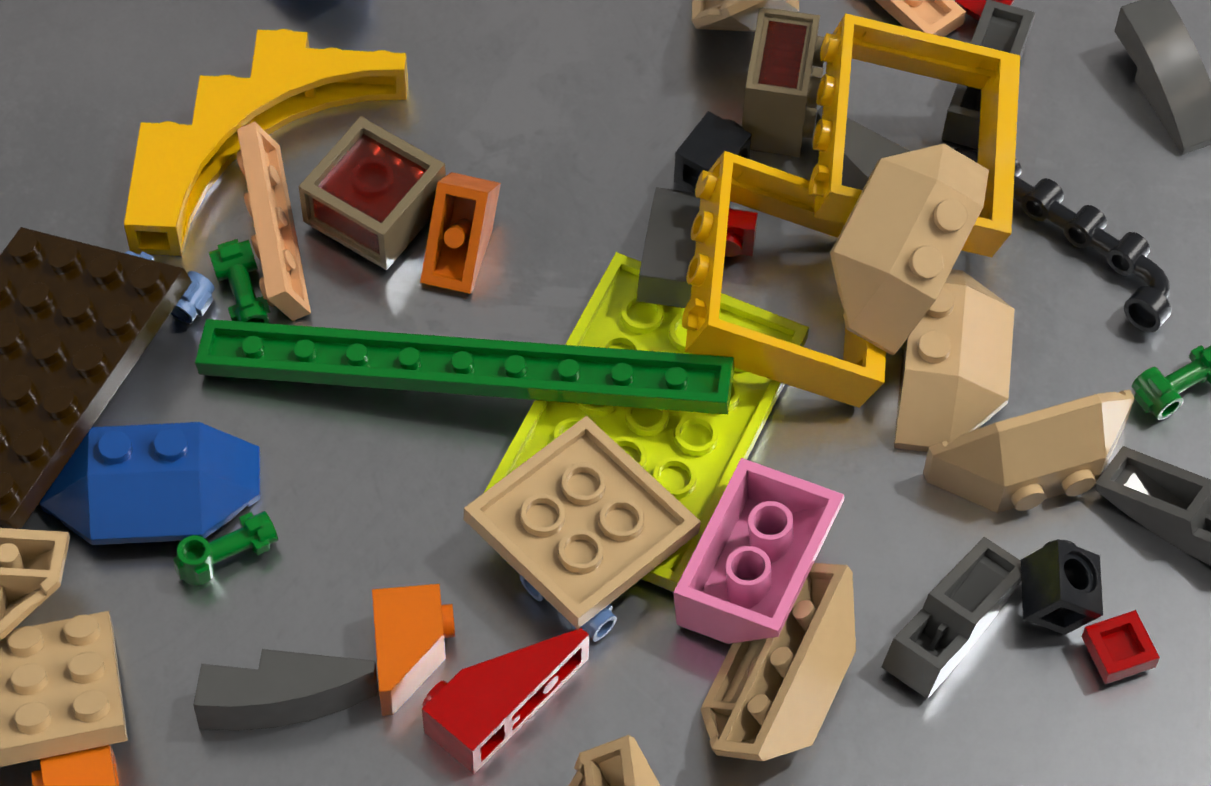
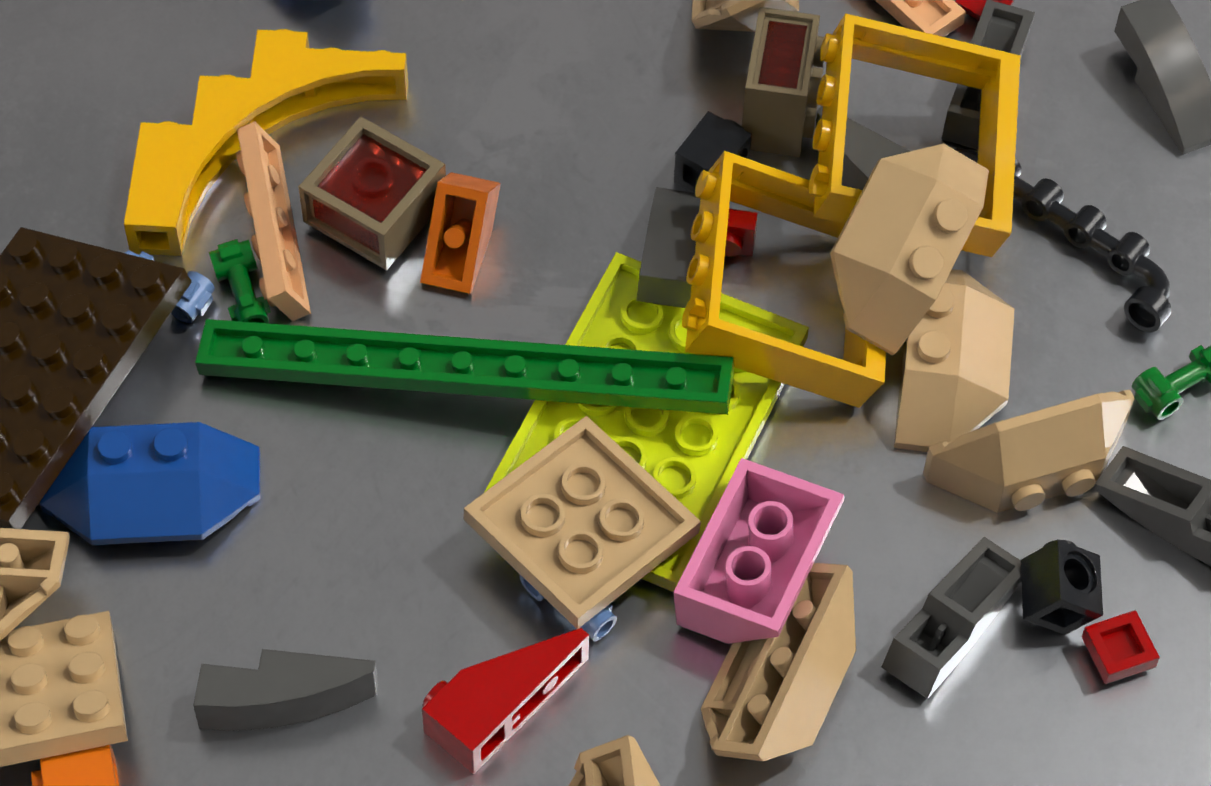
(198, 556): green bar -> none
(408, 639): orange slope -> none

